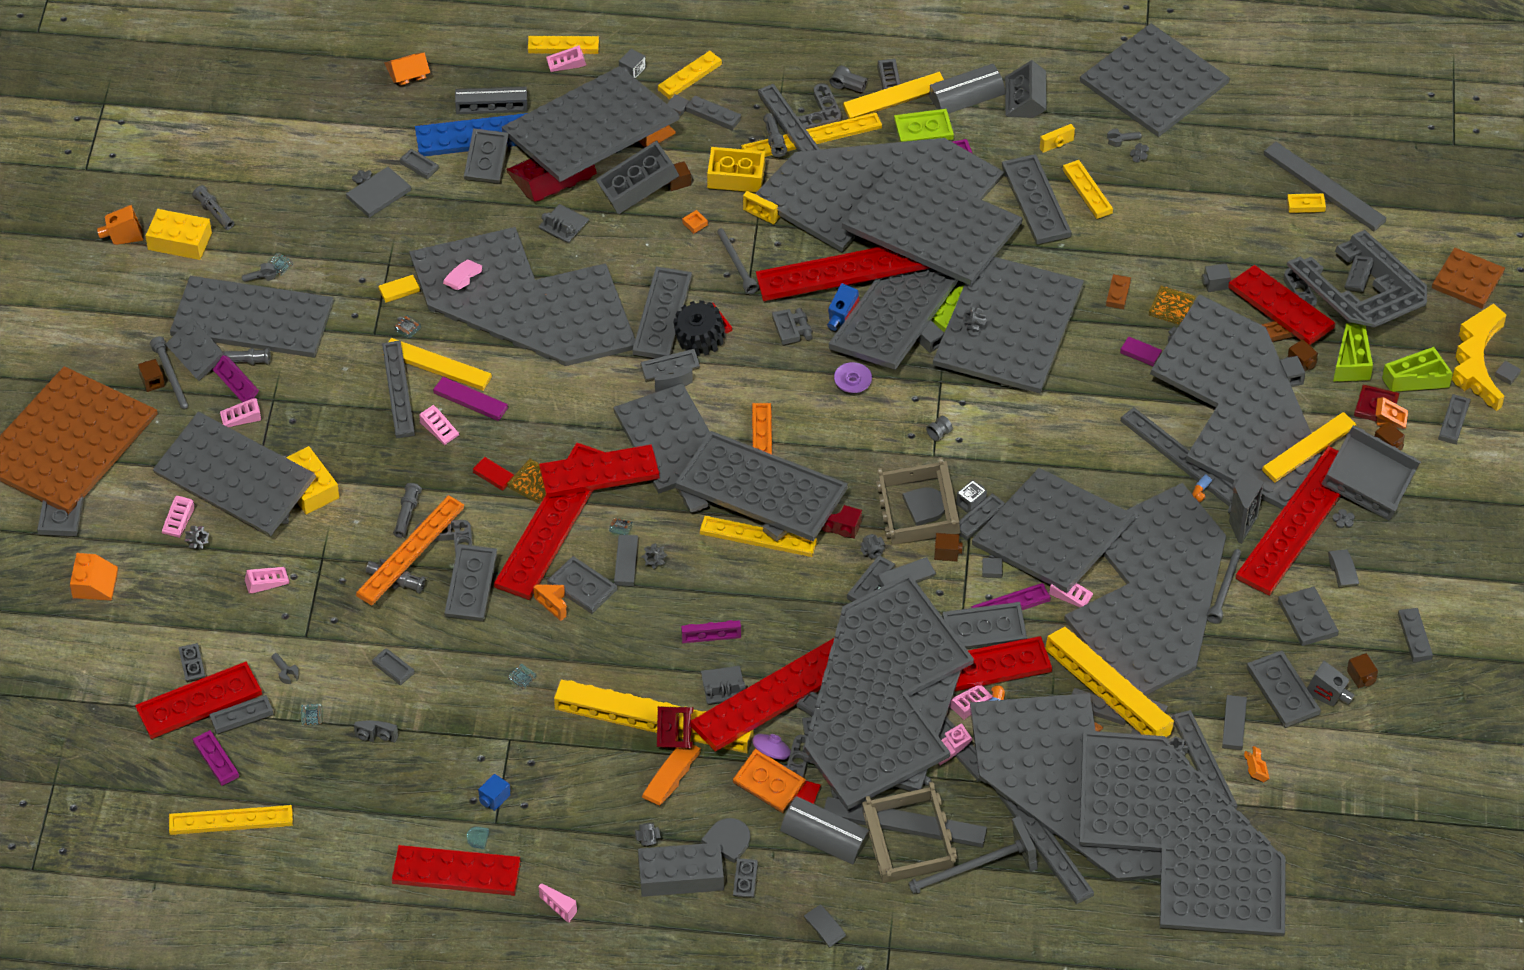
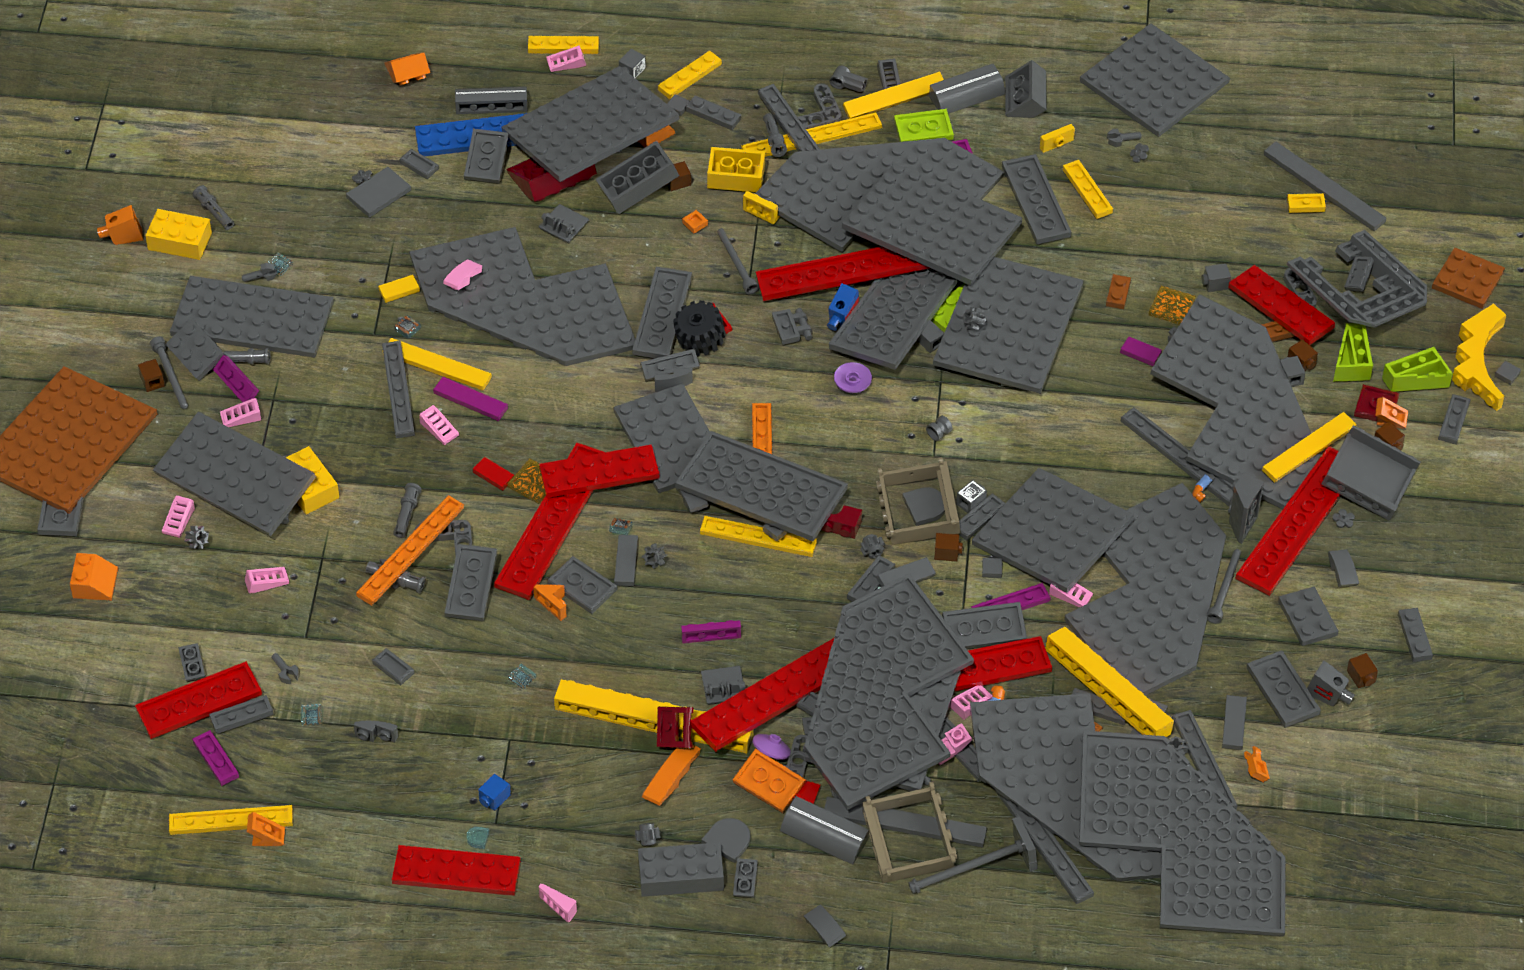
(265, 831): none -> orange slope

